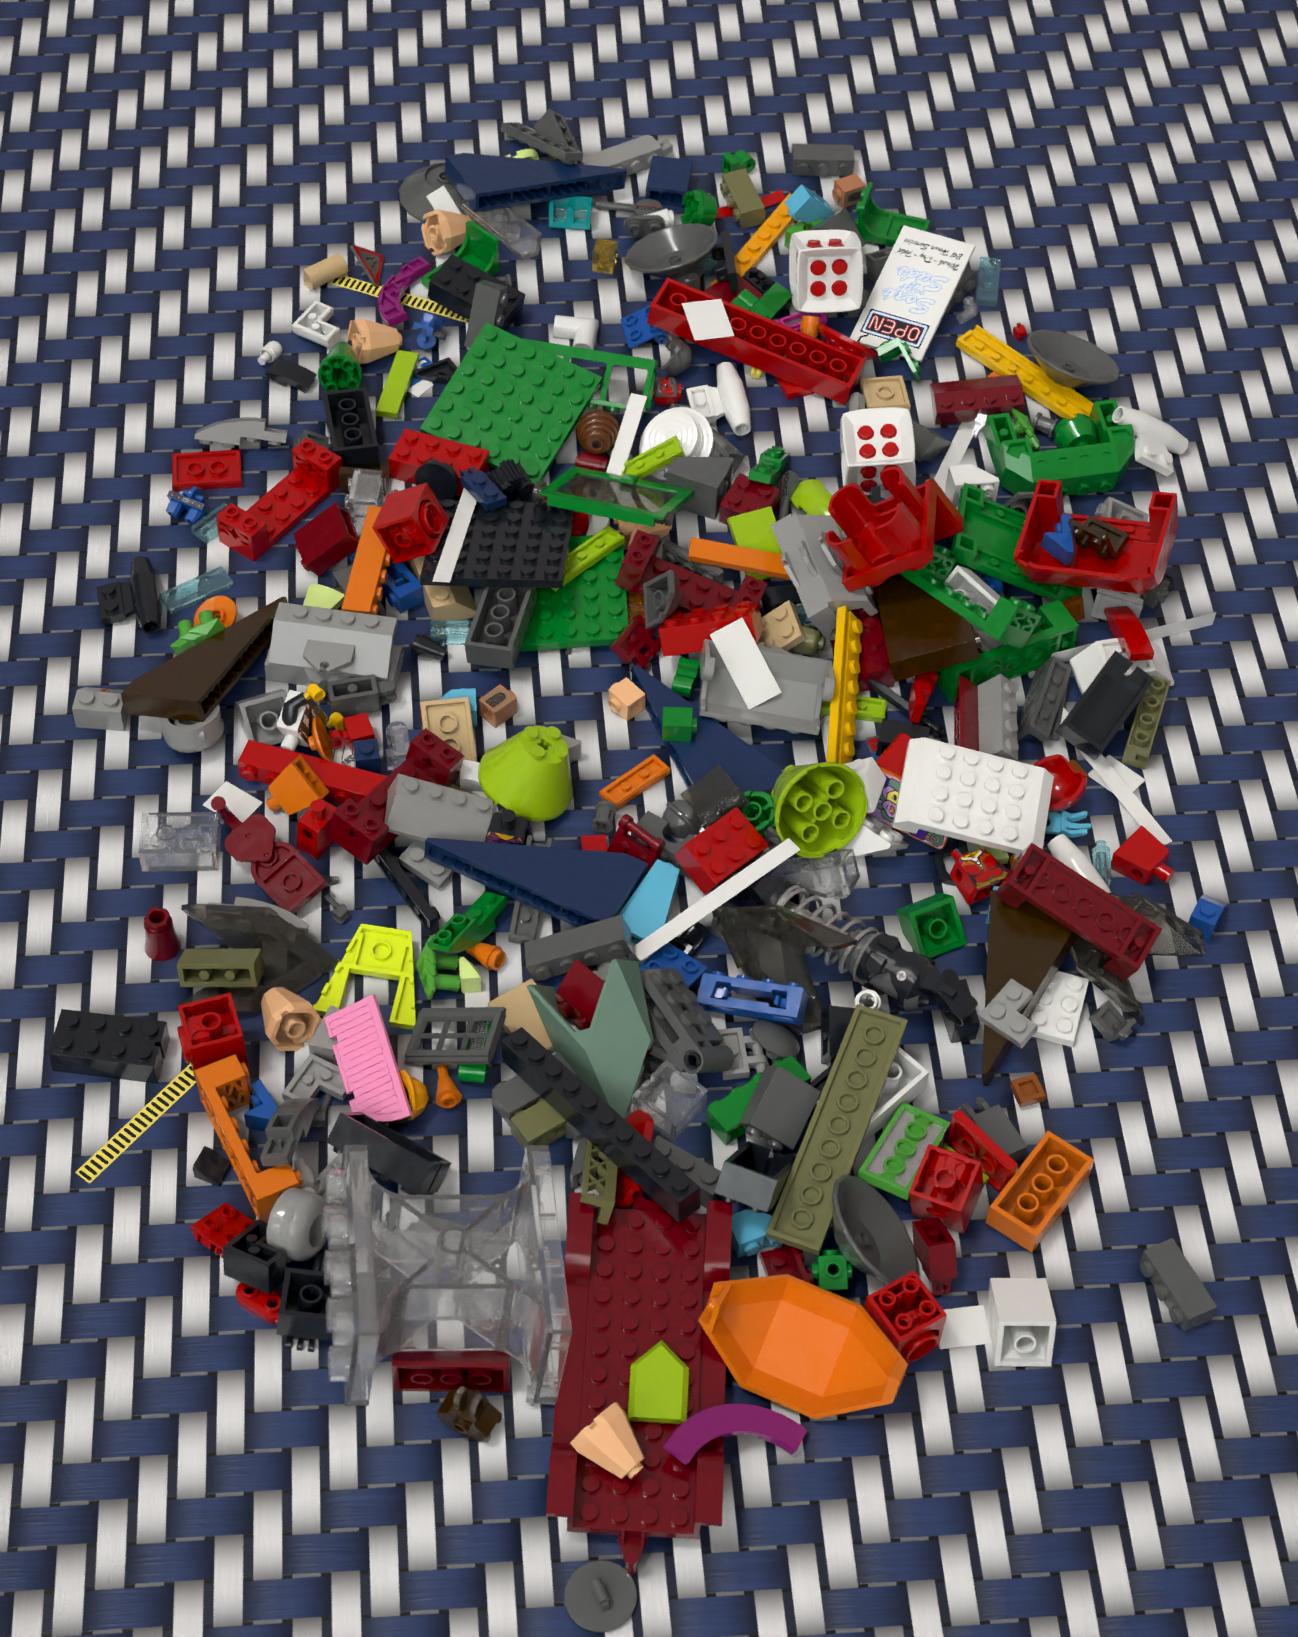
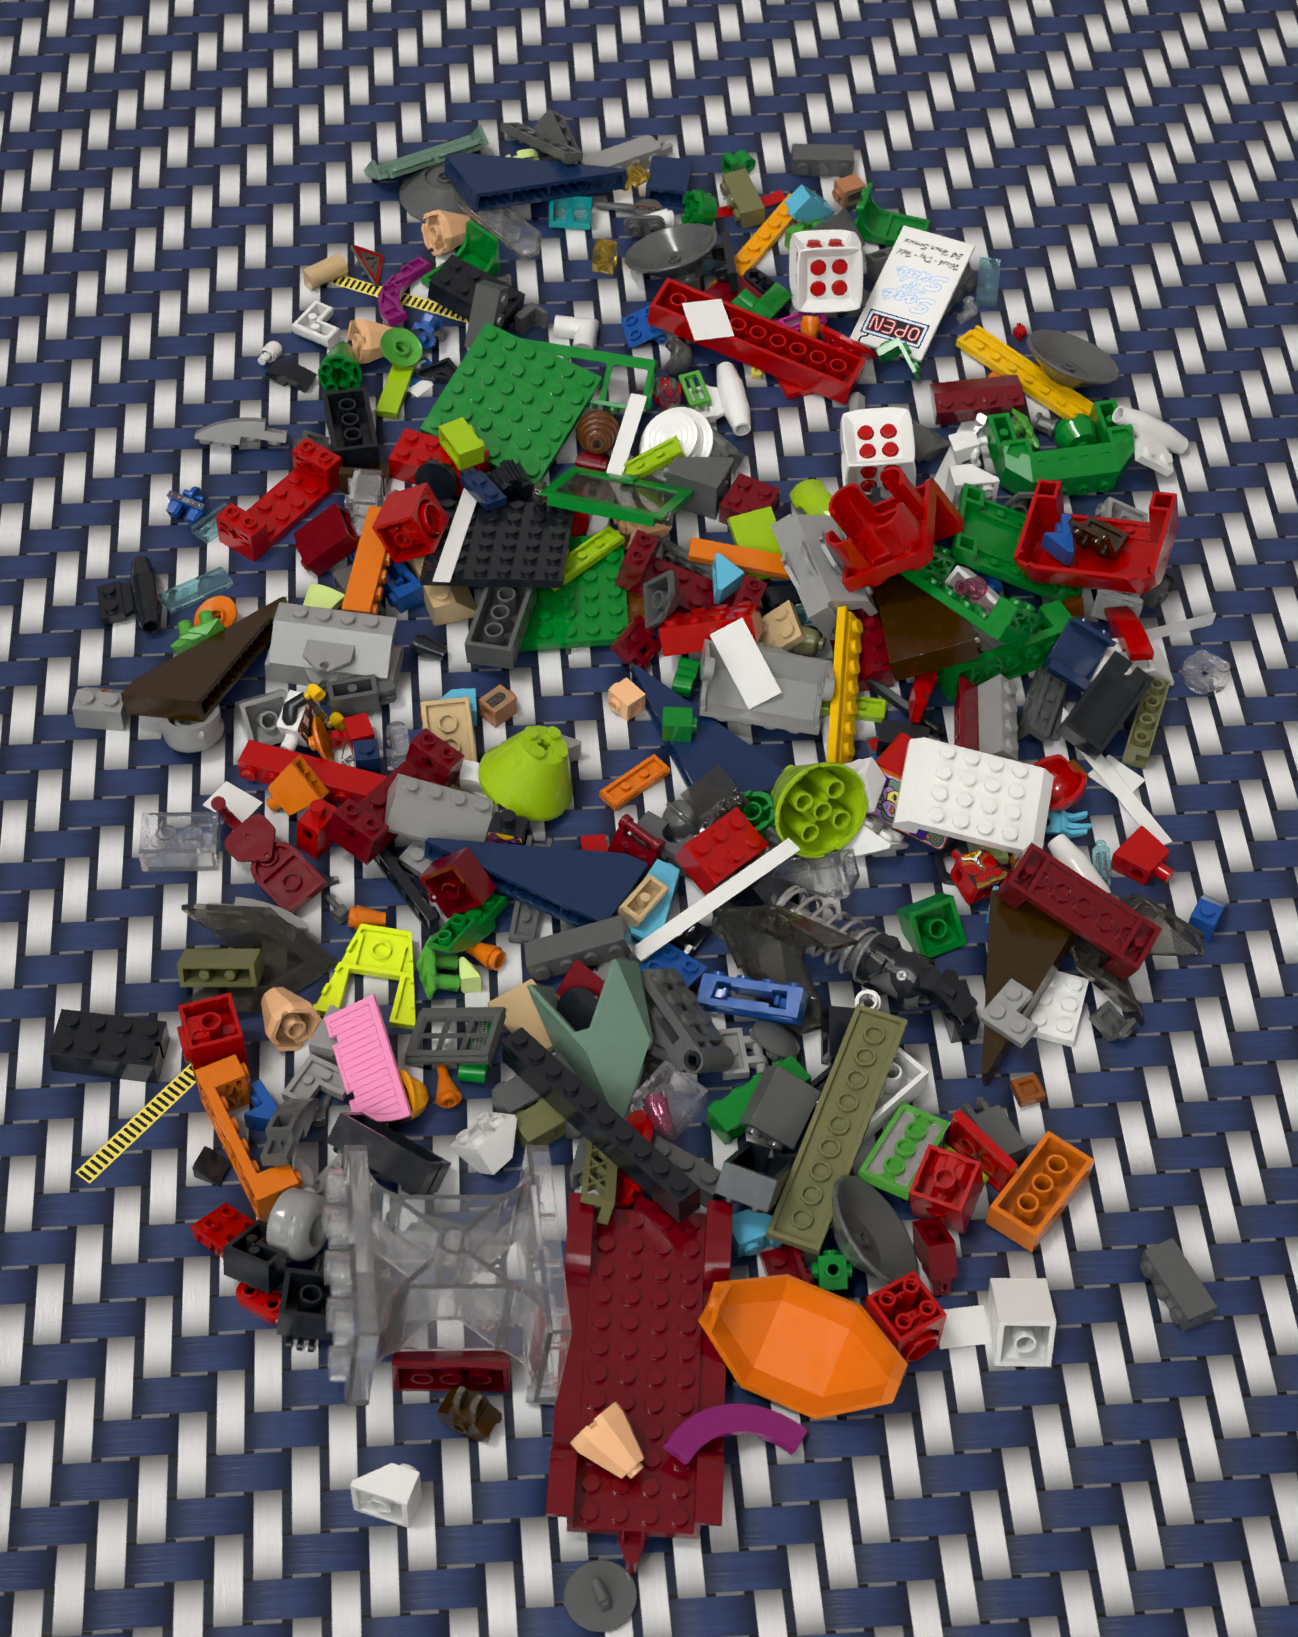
(160, 935): dark red plant -> none
(207, 470): red tile -> none
(362, 915): none -> orange cone
(388, 1493): none -> white slope
(402, 340): none -> bright green dish
(427, 157): none -> sand green slope
(442, 200): white sticker -> none
(450, 631): clear light blue tile -> none
(457, 882): none -> dark red brick
(461, 443): none -> lime brick
(487, 1142): none -> white slope
(529, 317): none -> dark grey bracket
(578, 1007): none -> black tile
(604, 814): dark grey bush -> none
(636, 176): none -> clear yellow plate
(642, 900): none -> tan brick
(658, 1111): none -> clear pink cone
(658, 1387): lime tile -> none
(668, 397): none -> clear pink cone
(698, 401): none -> bright green tile
(726, 578): none -> medium azure slope
(770, 466): green slope -> none
(787, 485): dark grey piece -> none
(884, 392): tan tile -> none
(966, 447): none -> white piece
(972, 587): none -> clear pink cone
(1077, 653): none -> dark blue panel
(1210, 663): none -> clear plate

